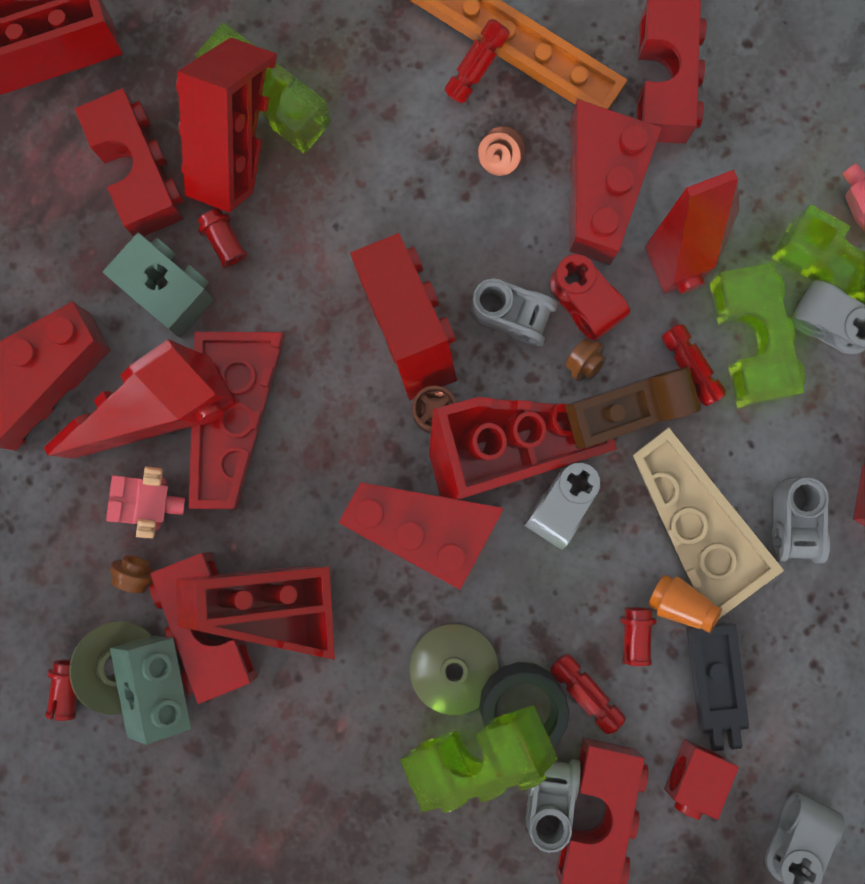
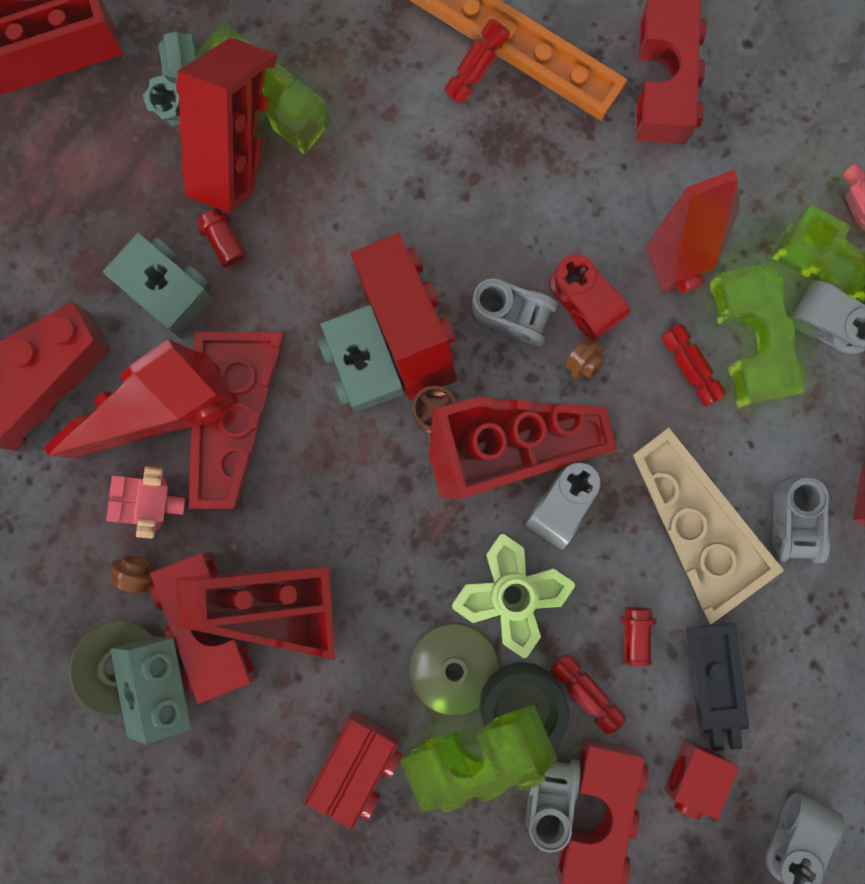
(61, 696): red pin -> none
(117, 130): red arch -> none
(161, 96): none -> sand green piece
(353, 771): none -> red brick
(355, 334): none -> sand green brick
(423, 528): red wedge -> none
(501, 150): wheel -> none
(517, 619): none -> yellowish green plant
(606, 176): red wedge -> none
(633, 407): reddish brown plate -> none
(684, 604): orange cone -> none

